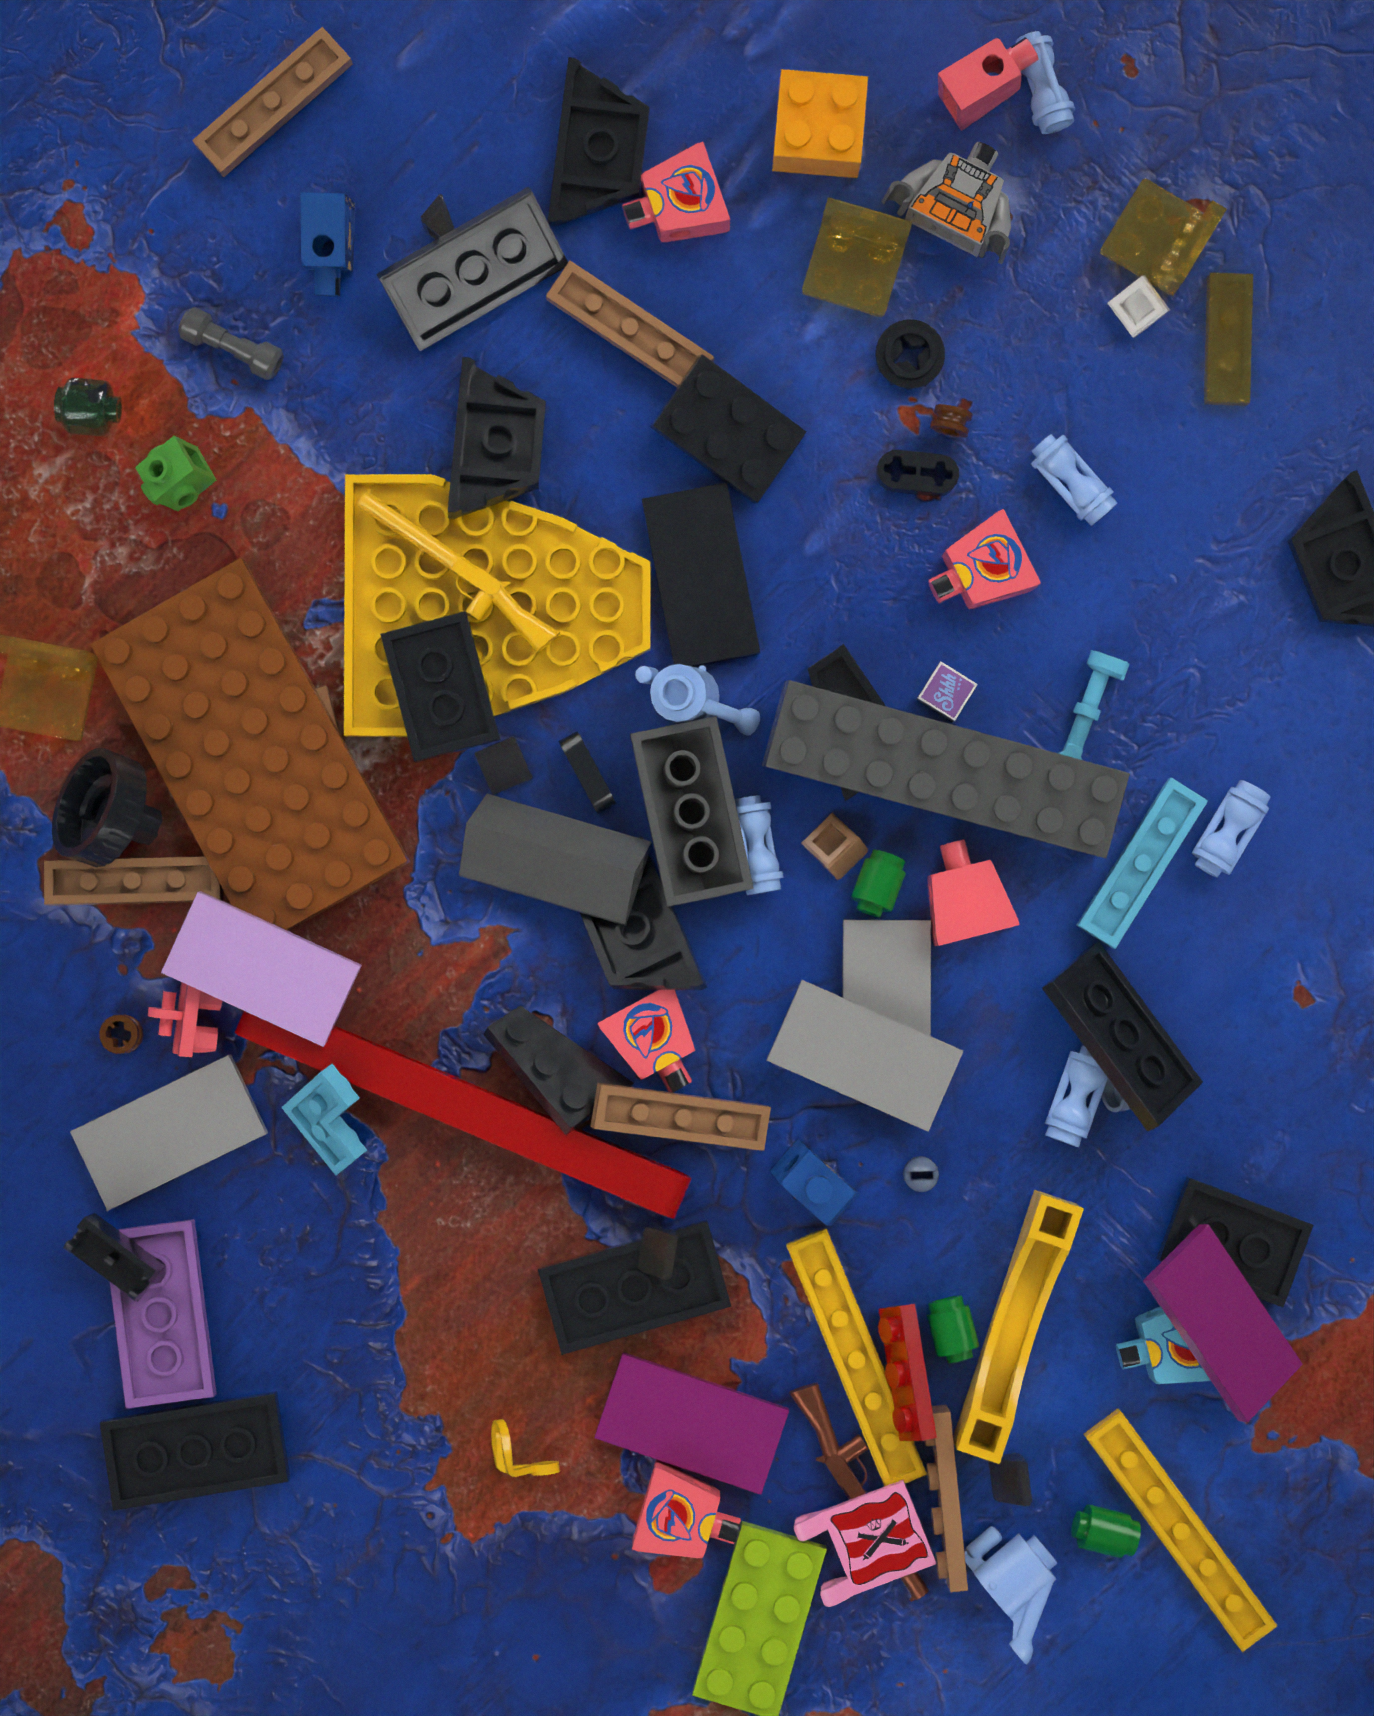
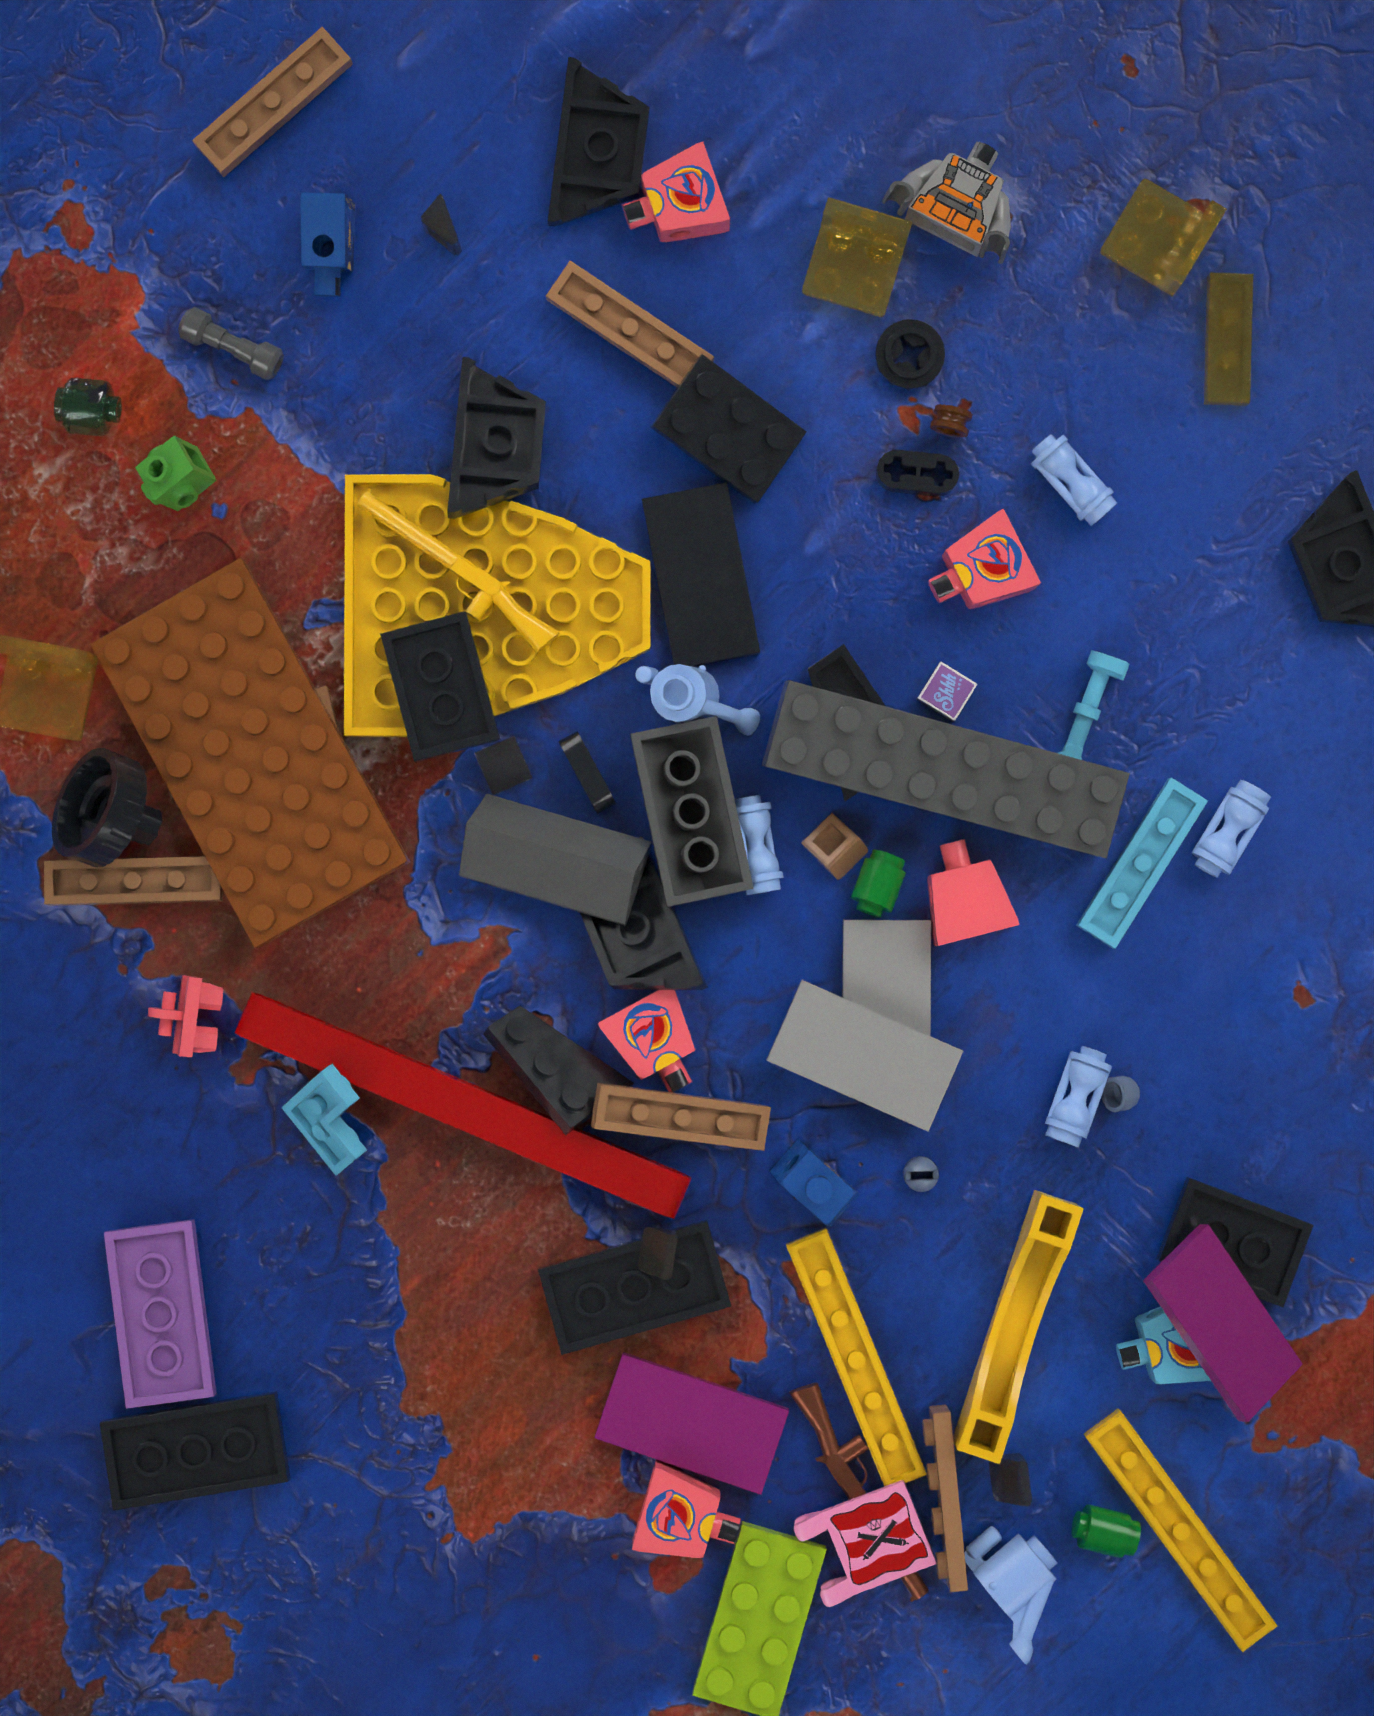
(114, 1256): black hinge -> none
(130, 1024): reddish brown bush -> none
(169, 1132): light grey tile -> none
(261, 968): lavender tile -> none
(473, 269): tile -> none
(501, 1437): yellow piece -> none
(820, 123): light orange brick -> none
(906, 1373): red plate -> none
(952, 1328): green brick -> none
(969, 89): coral torso -> none
(1049, 100): light blue piece -> none
(1123, 1036): black plate -> none
(1138, 306): white tile -> none

